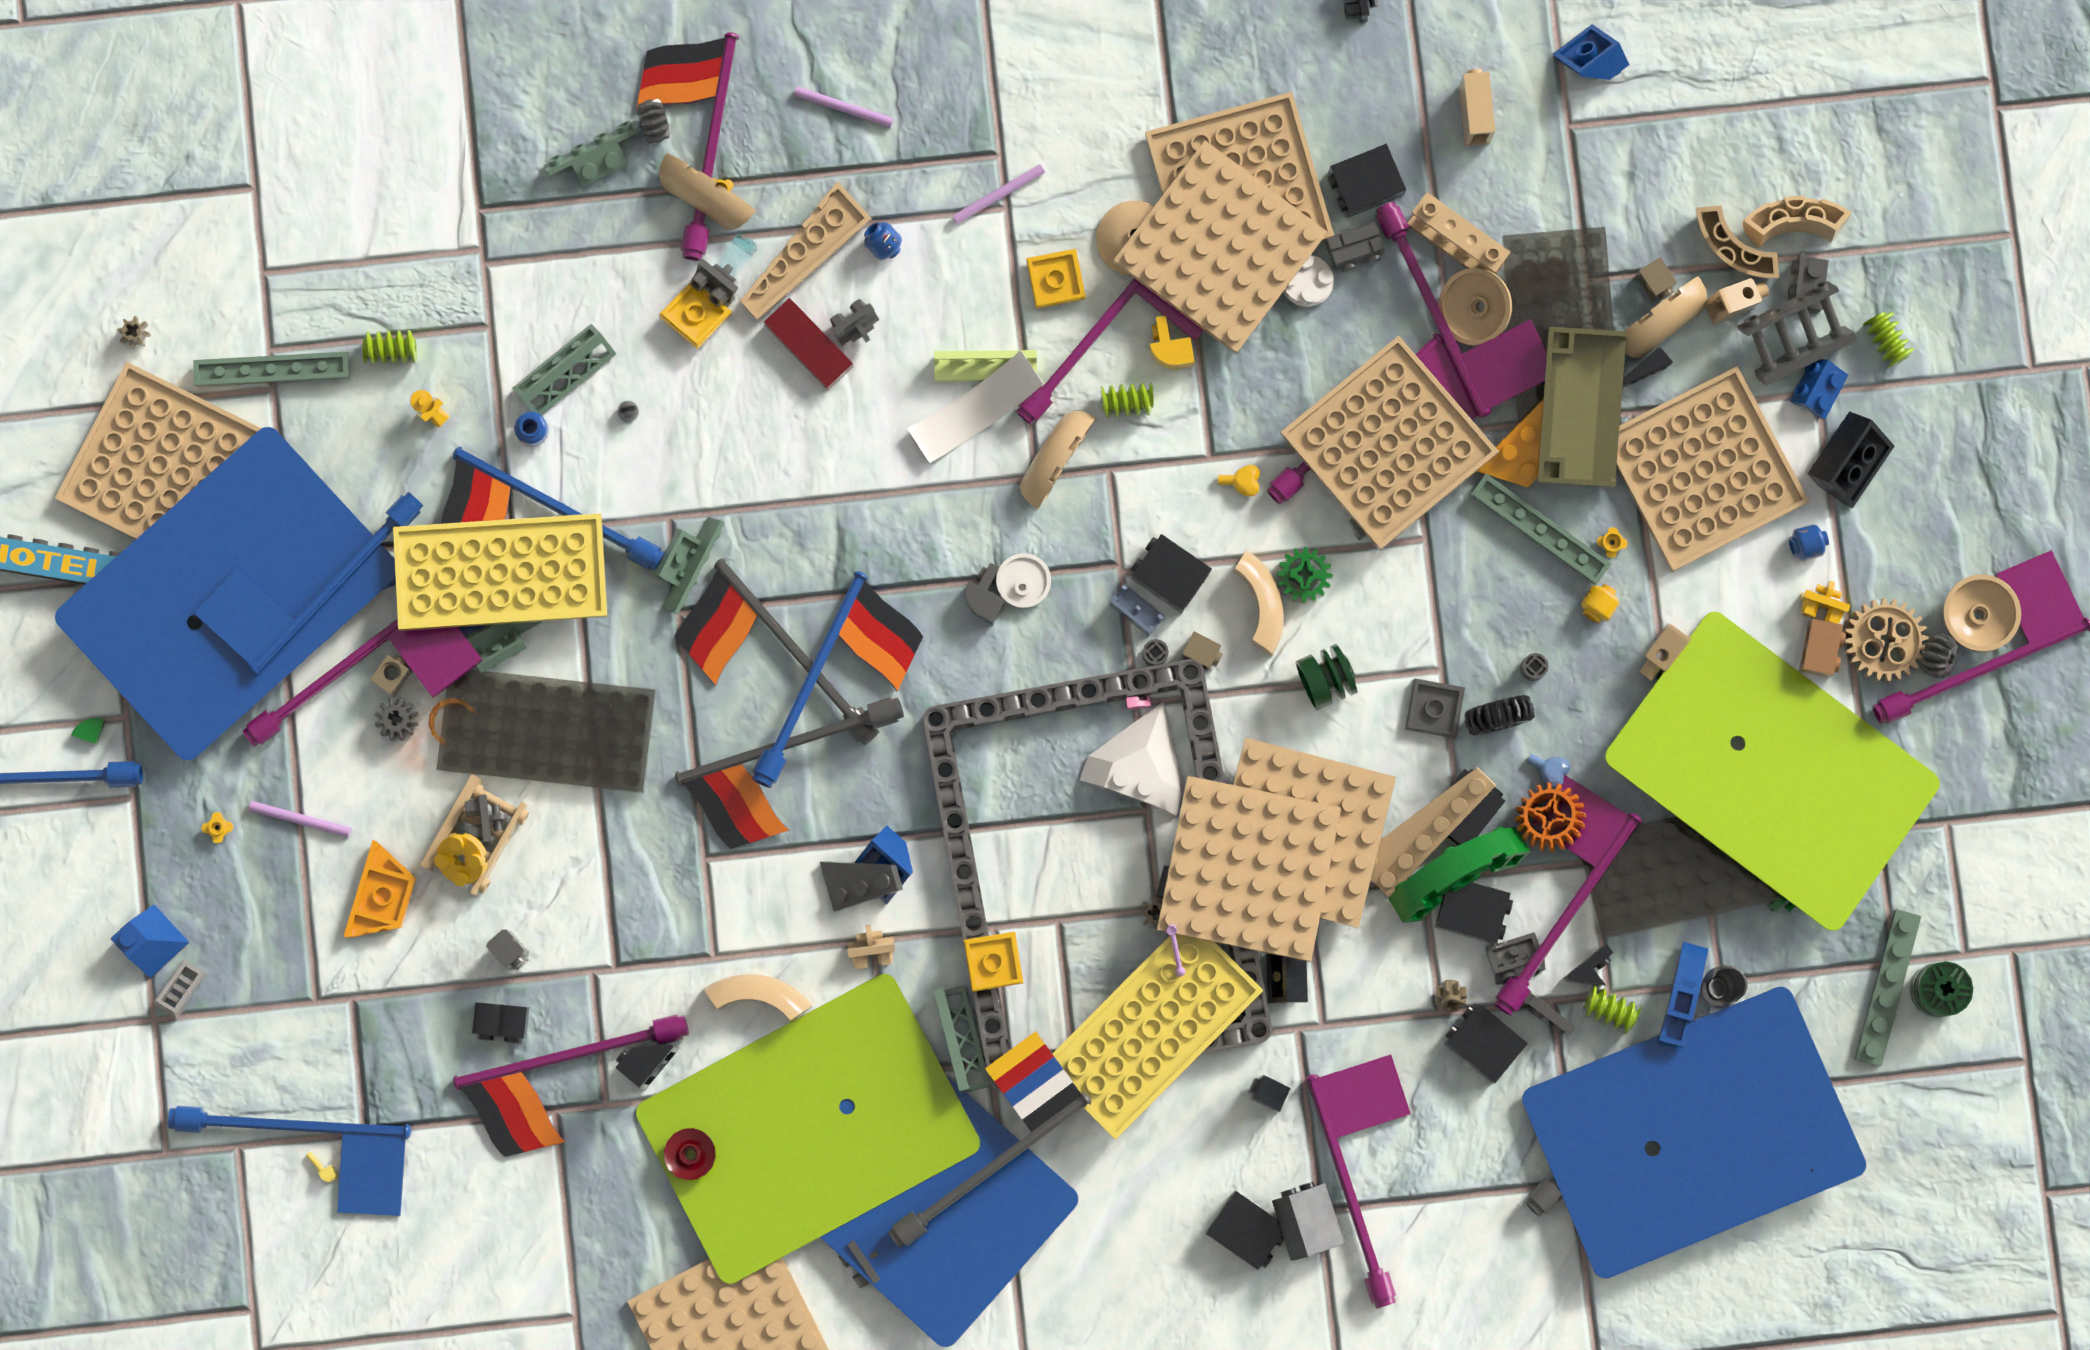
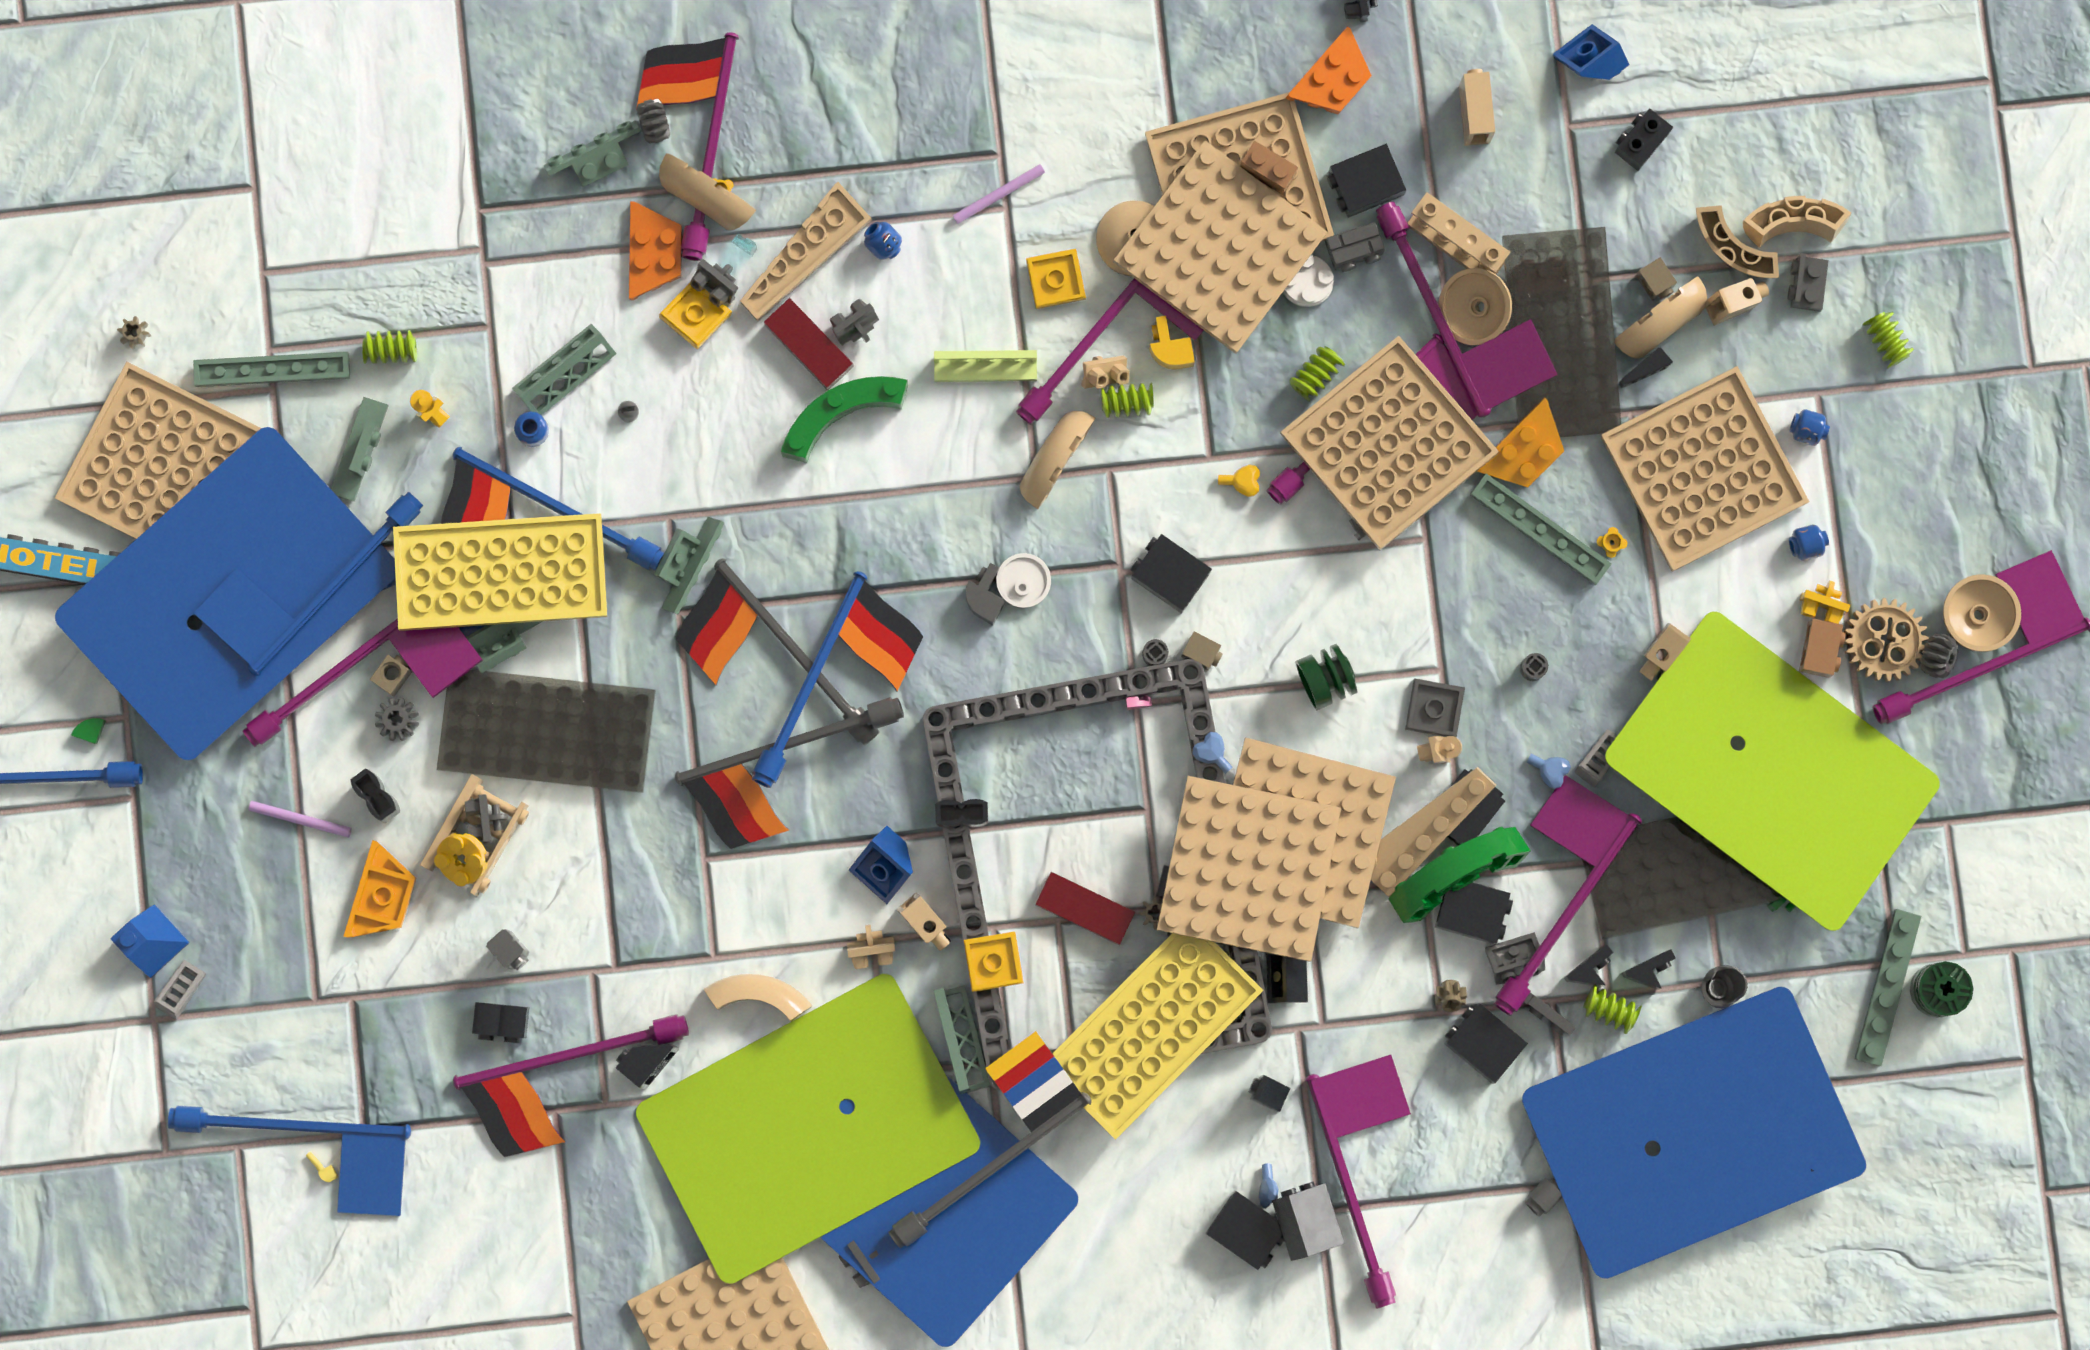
(217, 835): yellow plate -> none
(359, 448): none -> sand green bracket
(371, 788): none -> black brick
(432, 716): clear orange helmet -> none
(653, 250): none -> orange wing
(680, 1144): dark red dish -> none
(836, 404): none -> green brick
(843, 107): lavender bar -> none
(858, 882): dark grey wing -> none
(916, 913): none -> tan torso
(953, 813): none -> black brick
(976, 408): white sticker -> none
(1085, 908): none -> dark red piece
(1105, 371): none -> tan hips
(1136, 610): sand blue hinge -> none
(1140, 763): white wedge -> none
(1171, 930): lavender hinge -> none
(1212, 751): none -> medium blue rock
(1268, 601): tan brick -> none
(1268, 1187): none -> medium blue rock
(1269, 167): none -> medium nougat brick
(1292, 575): green gear -> none
(1316, 372): none -> lime piece
(1334, 76): none -> orange wing
(1440, 749): none -> tan hips
(1499, 715): black gear -> none
(1545, 839): orange gear -> none
(1582, 406): olive slope -> none
(1596, 773): none -> light grey slope
(1599, 603): yellow head -> none
(1643, 139): none -> black brick
(1644, 973): none -> black slope
(1683, 994): blue slope -> none
(1809, 427): none -> blue head
(1816, 347): dark grey fence -> none
(1819, 387): blue bracket -> none
(1851, 459): black slope -> none

